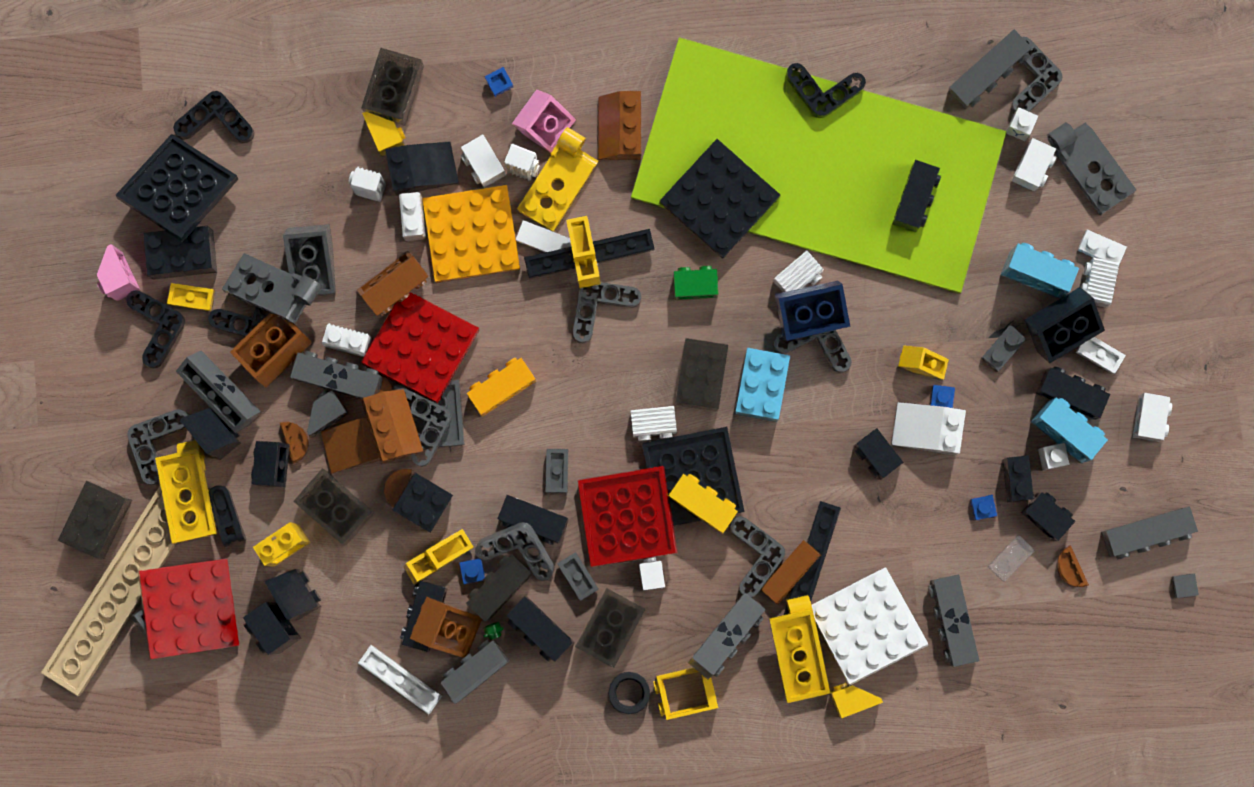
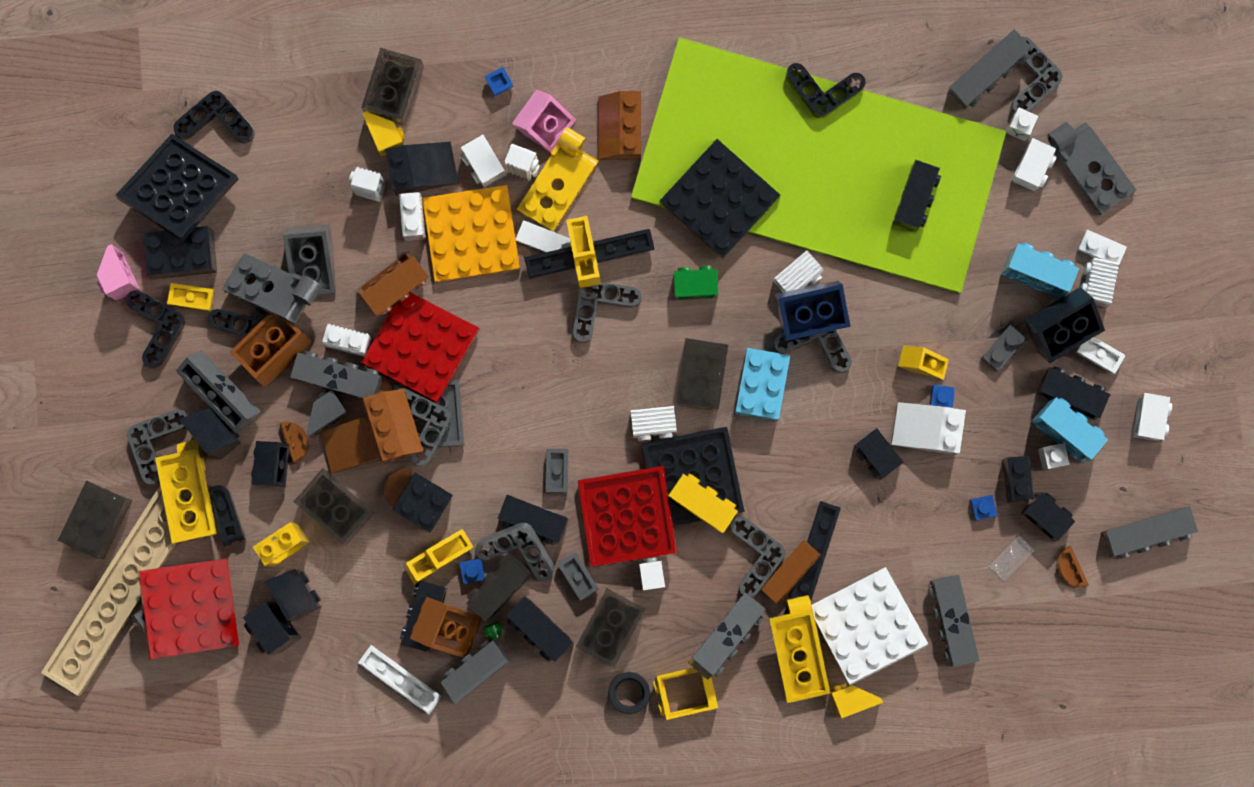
(501, 386): light orange brick -> none
(1185, 585): dark grey tile -> none

